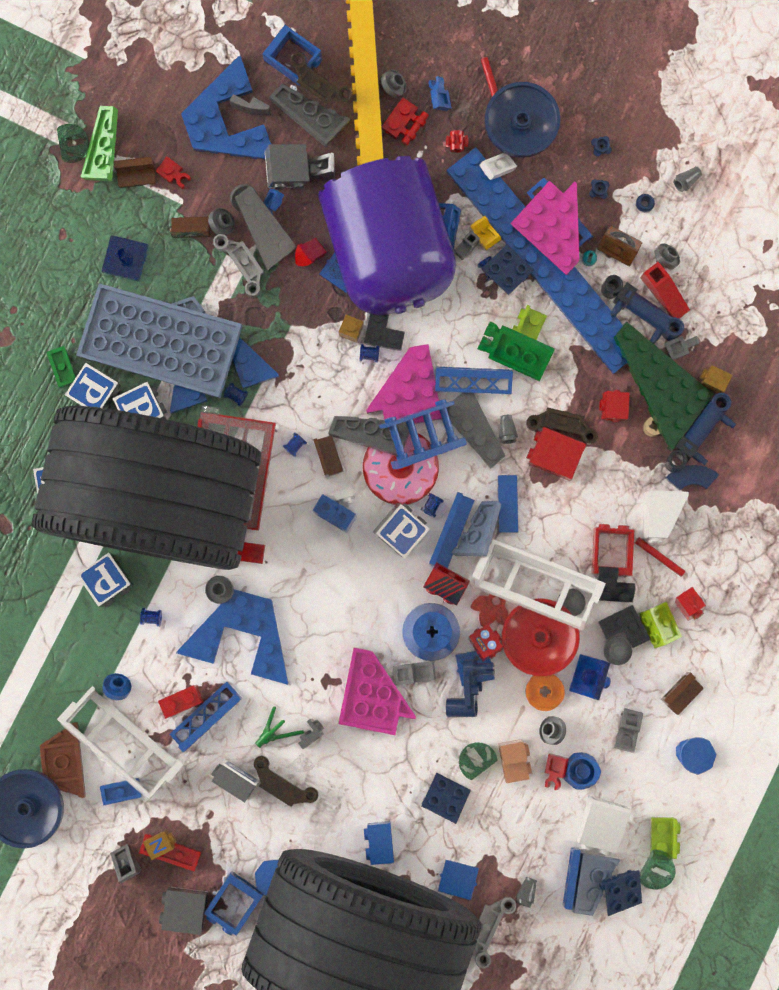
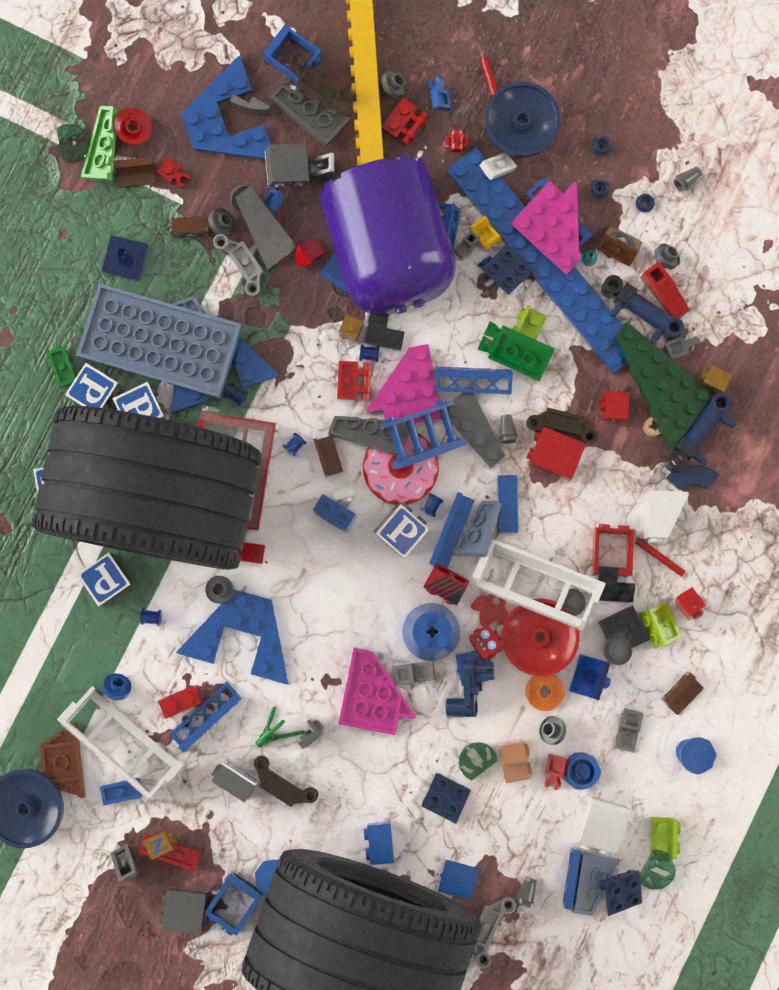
(138, 120): none -> red dish
(347, 380): none -> red plate

